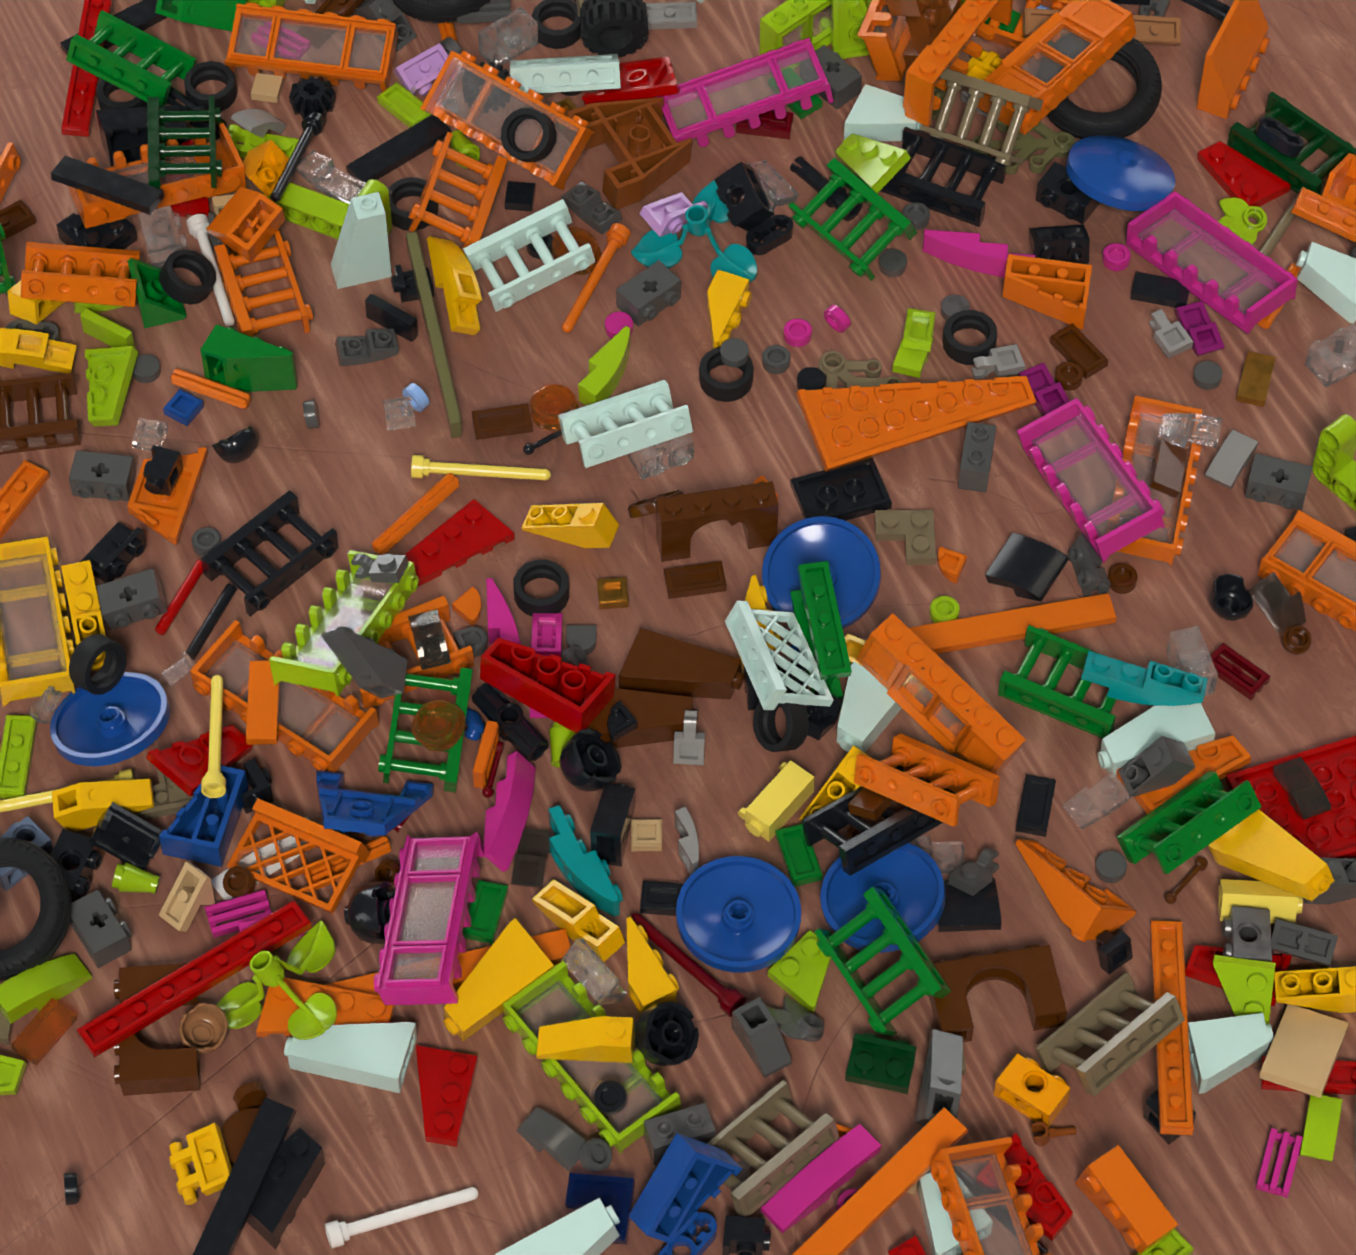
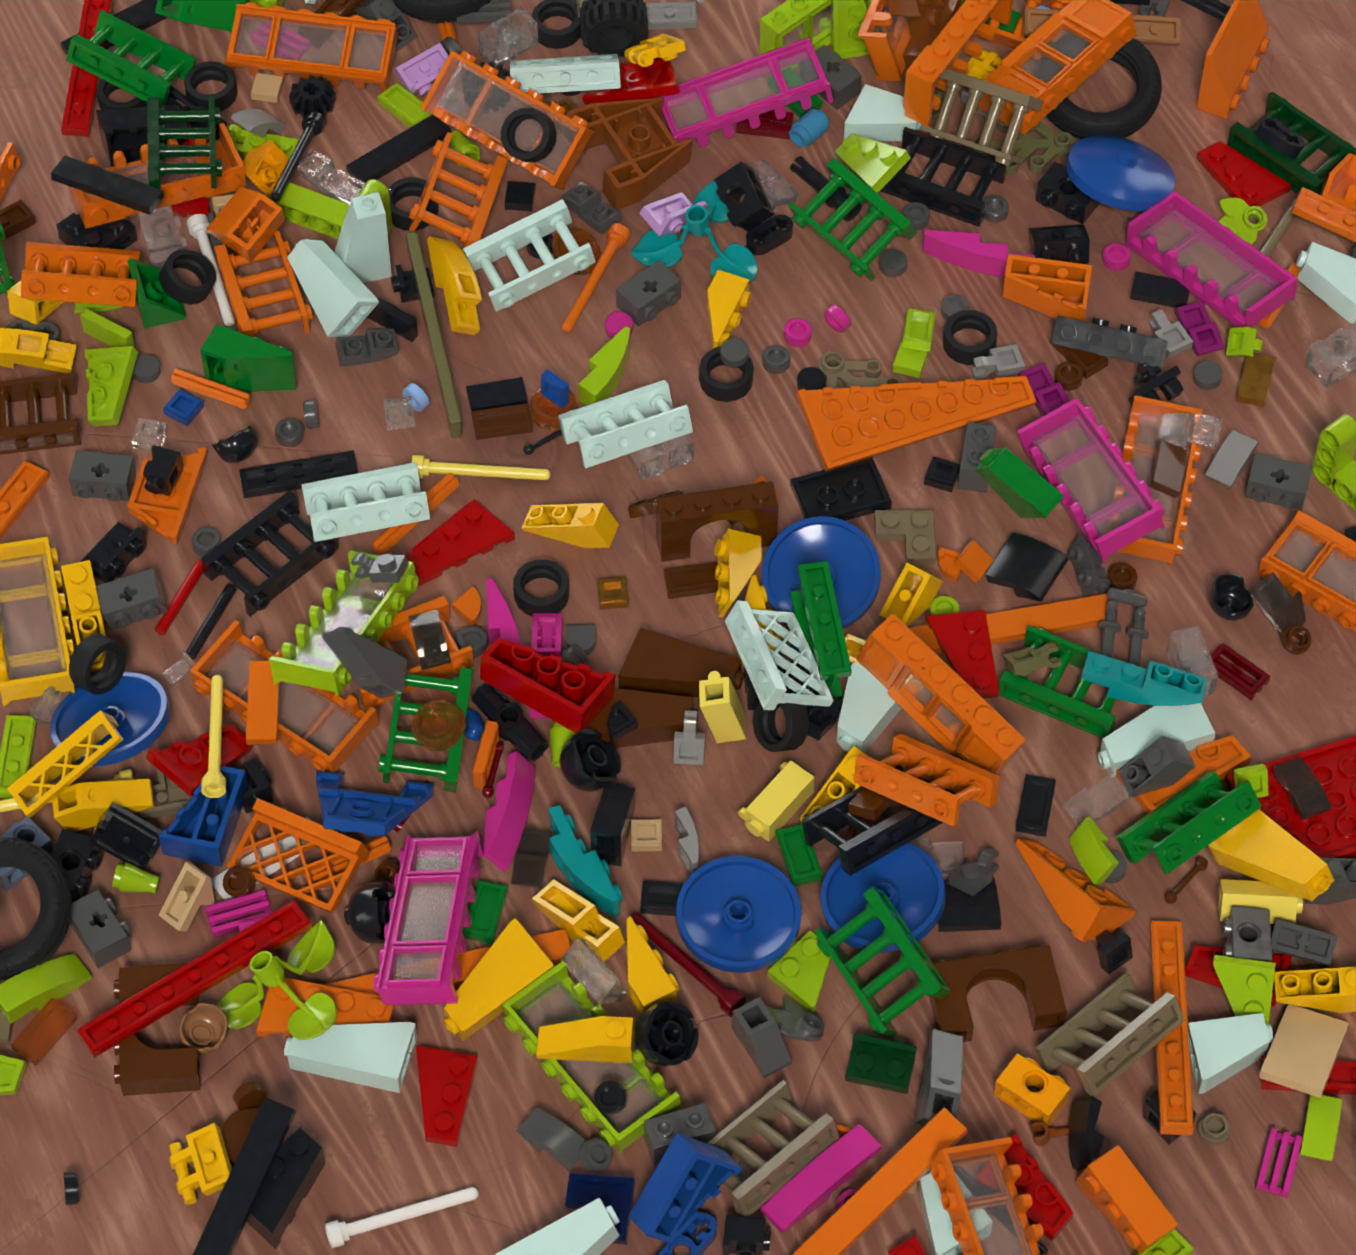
(61, 760): none -> yellow fence
(289, 432): none -> flat silver tile
(291, 474): none -> black tile
(331, 287): none -> light aqua slope
(365, 502): none -> light aqua fence
(496, 394): none -> black tile
(554, 388): none -> blue tile
(660, 46): none -> yellow plate
(722, 708): none -> light yellow brick
(737, 559): none -> yellow slope
(809, 128): none -> dark azure brick
(911, 594): none -> yellow slope
(942, 474): none -> black tile
(968, 648): none -> red wing
(973, 561): none -> orange tile
(995, 208): none -> flat silver tile
(1018, 484): none -> green slope
(1027, 660): none -> olive plate
(1083, 1139): none -> black slope
(1090, 849): none -> lime slope
(1109, 341): none -> black bracket
(1109, 626): none -> dark grey piece
(1166, 382): none -> black hips
(1214, 1129): none -> dark tan plate
(1243, 342): none -> lime tile
(1256, 775): none -> lime tile

